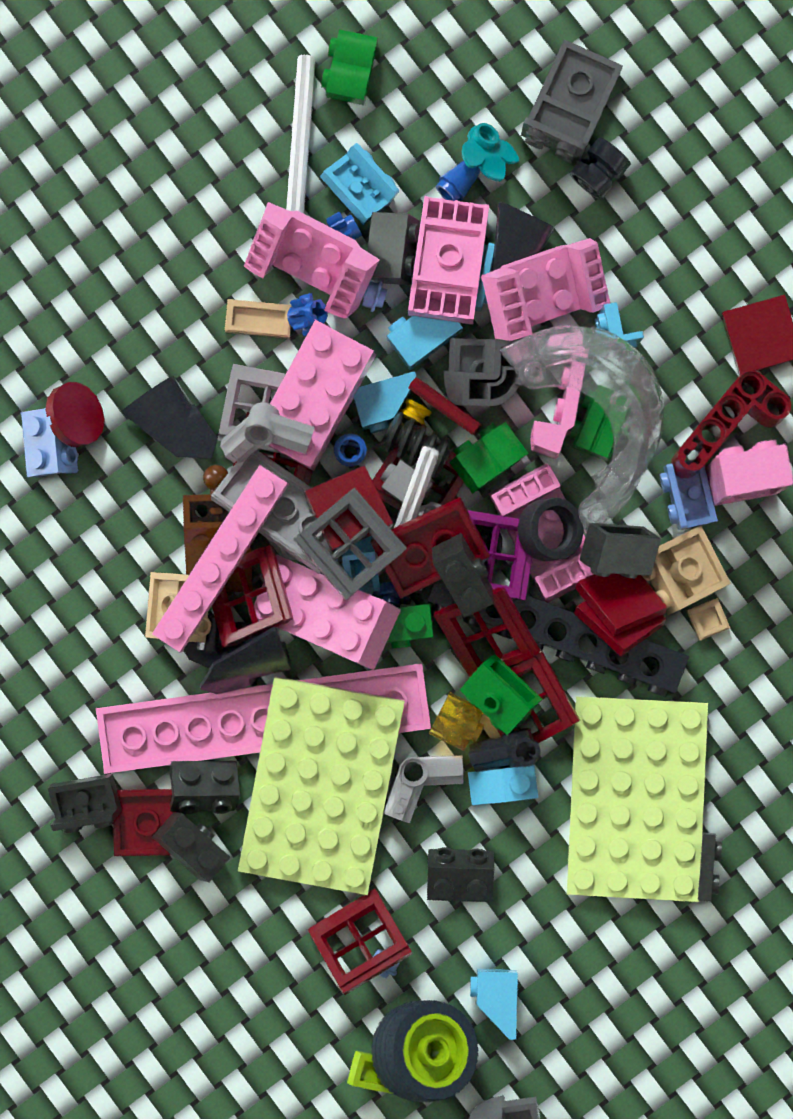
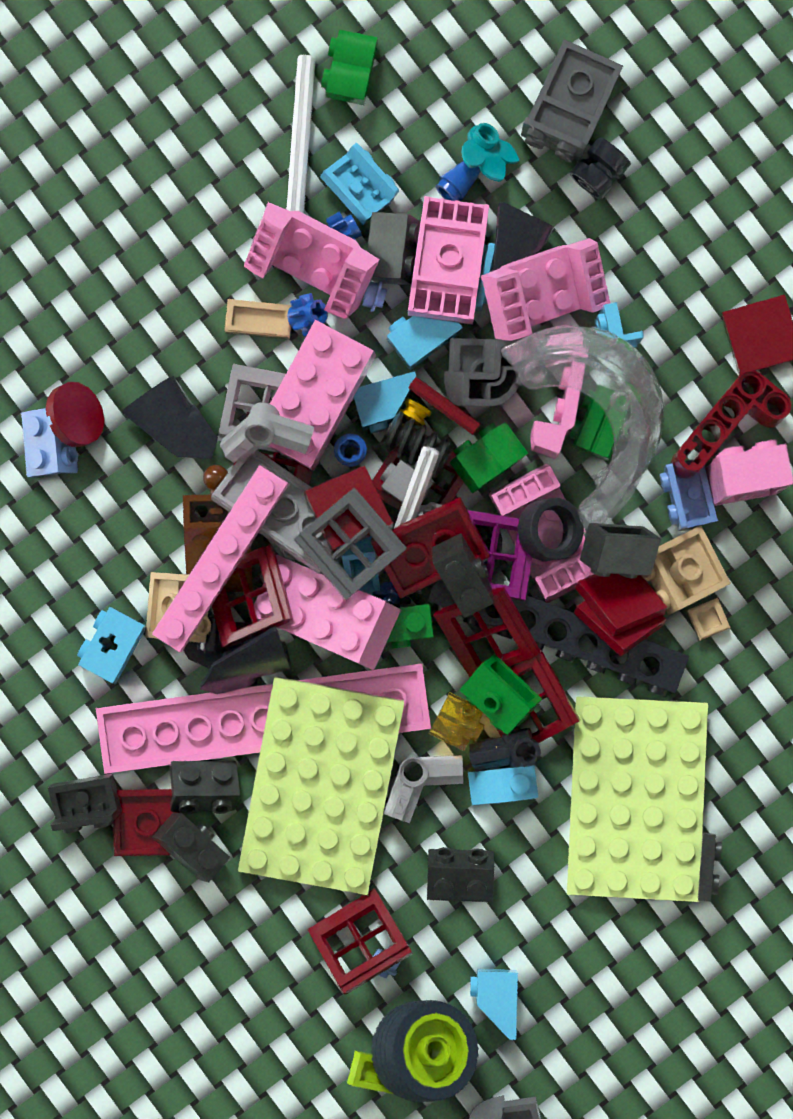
(111, 664): none -> medium azure brick

